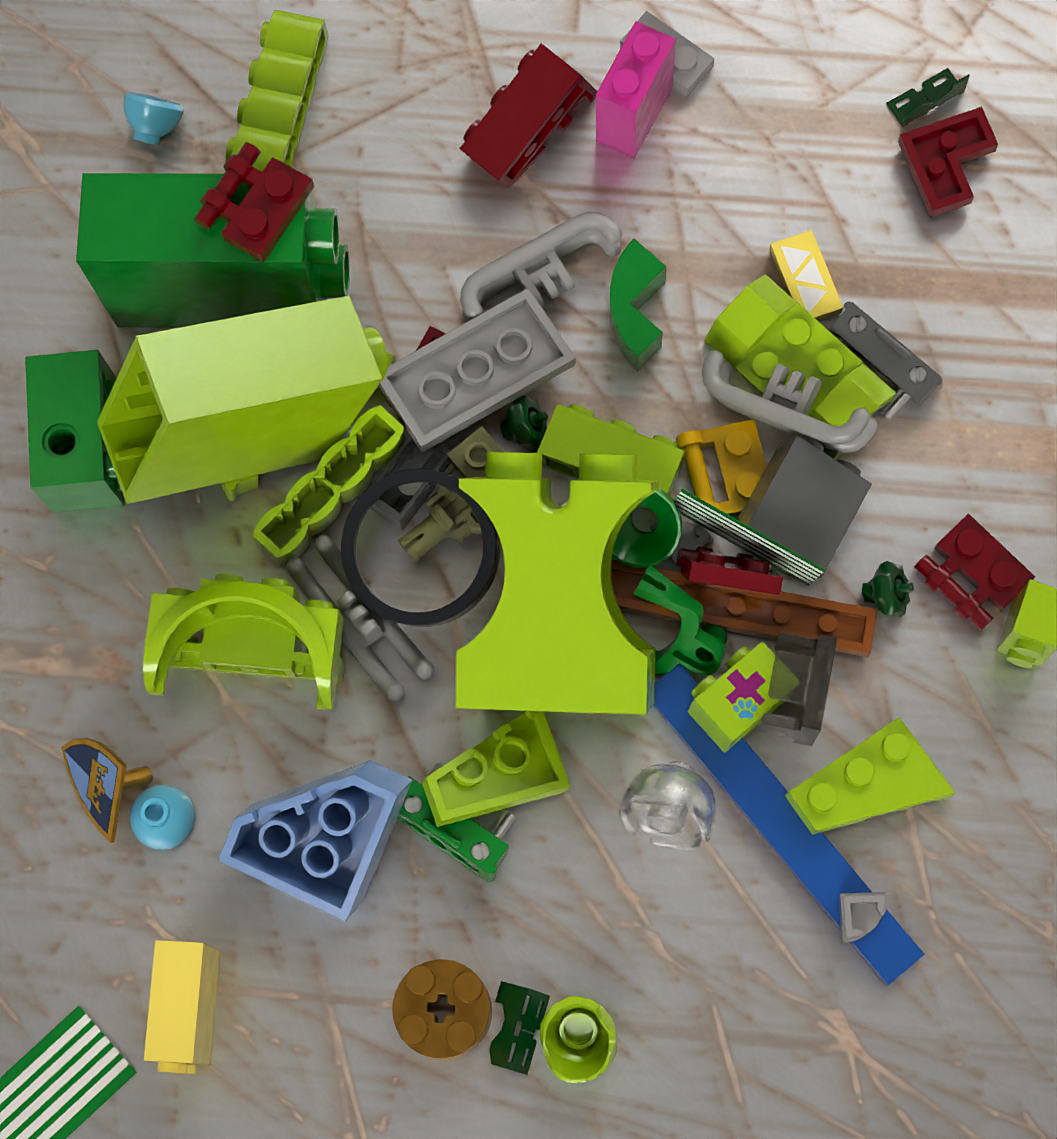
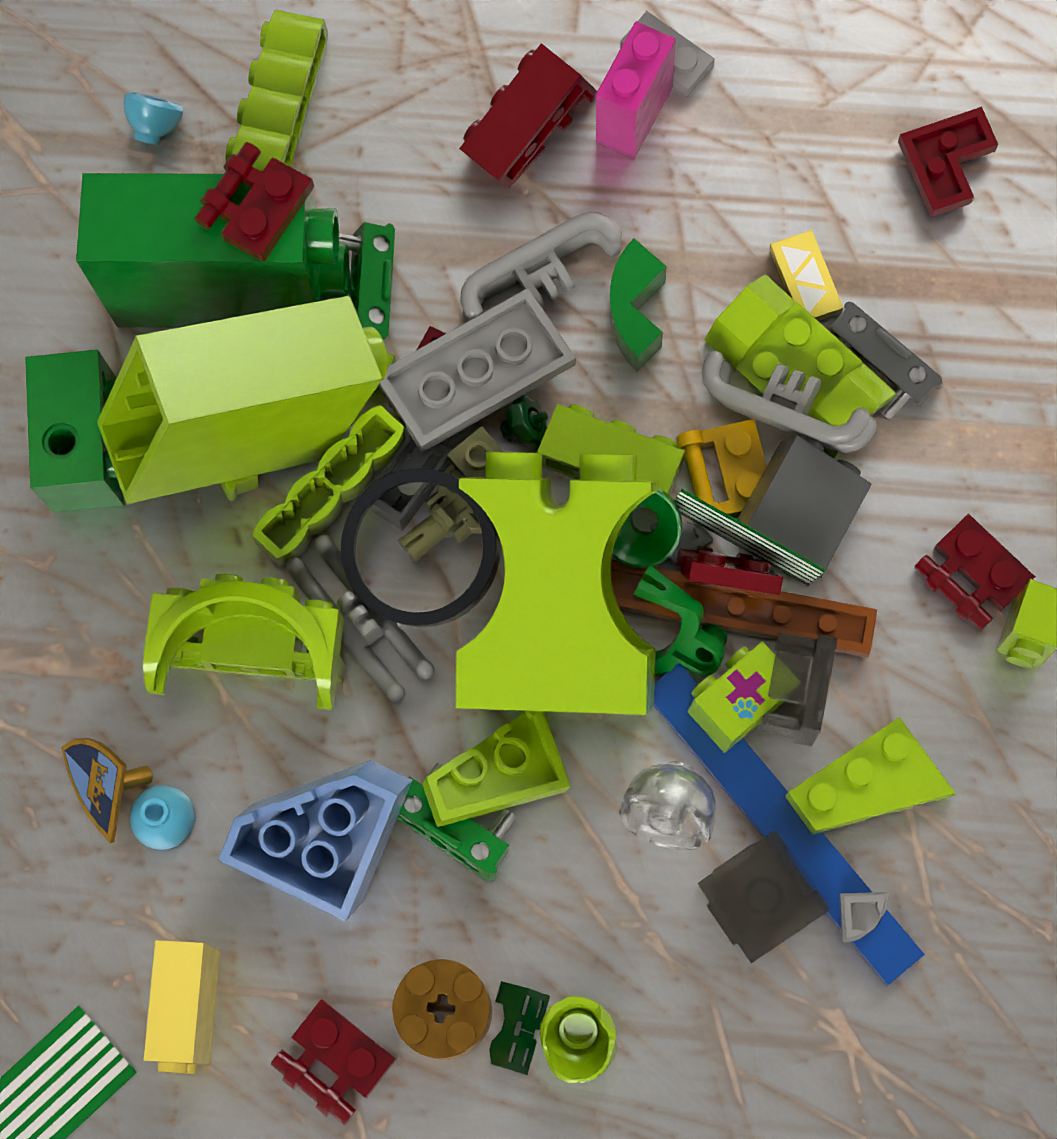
(341, 1048): none -> dark red plate
(371, 273): none -> green piece
(762, 896): none -> clear smoke panel
(888, 589): dark green piece -> none
(936, 96): dark green piece -> none

